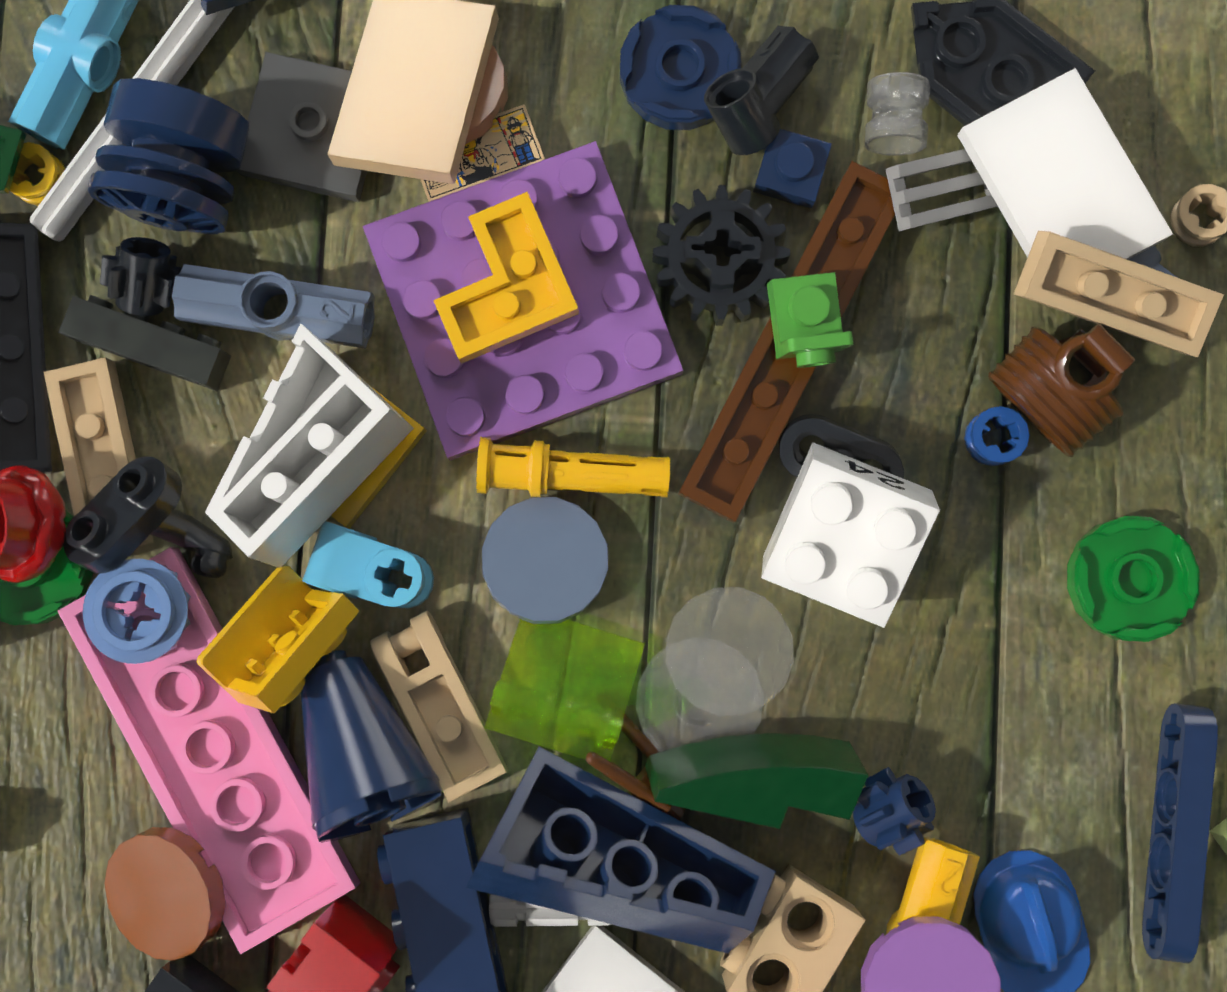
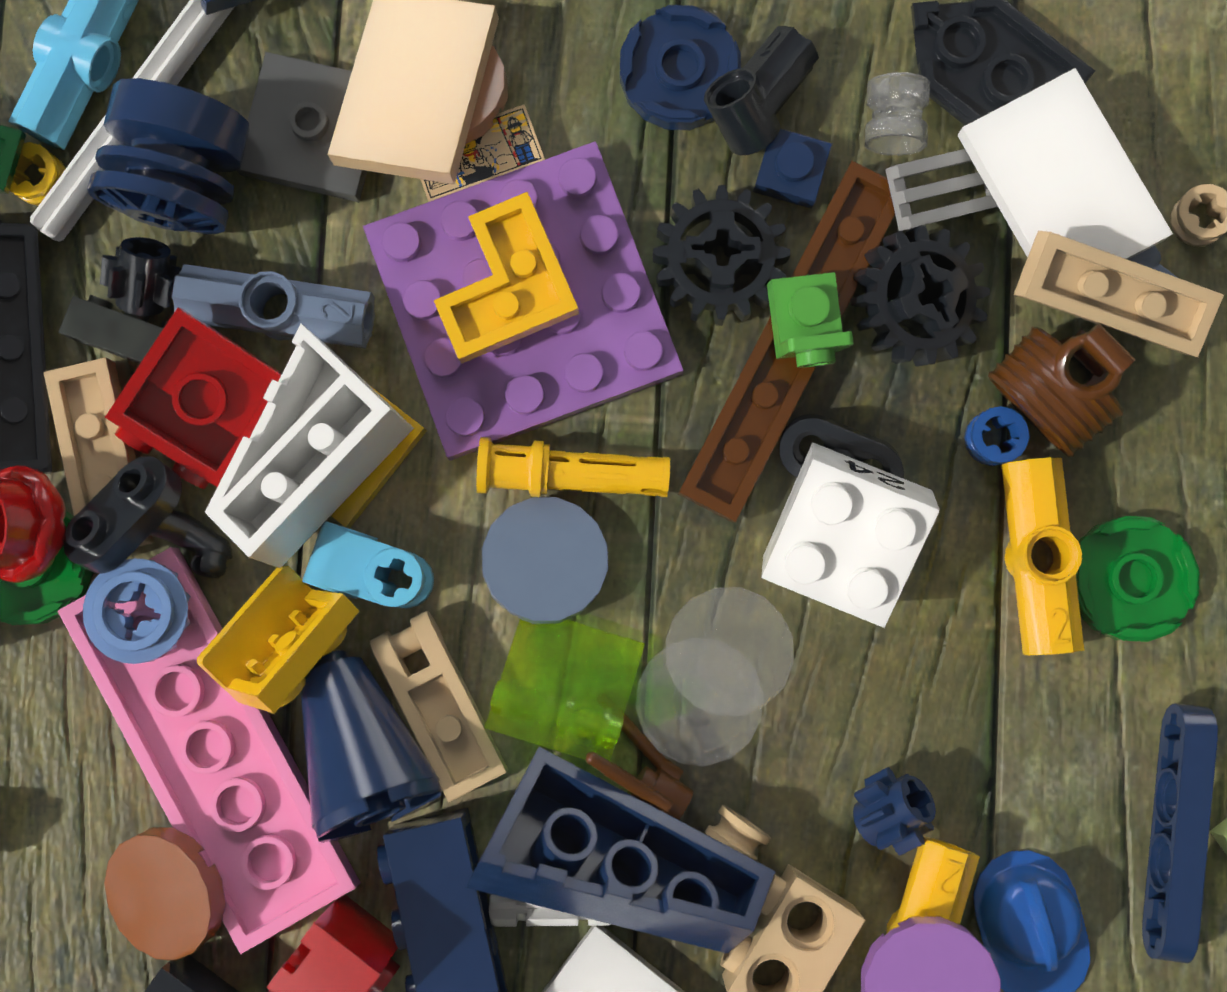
(193, 399): none -> red plate
(738, 832): none -> tan bush
(759, 776): dark green slope -> none
(948, 293): none -> black gear
(1050, 599): none -> yellow piece

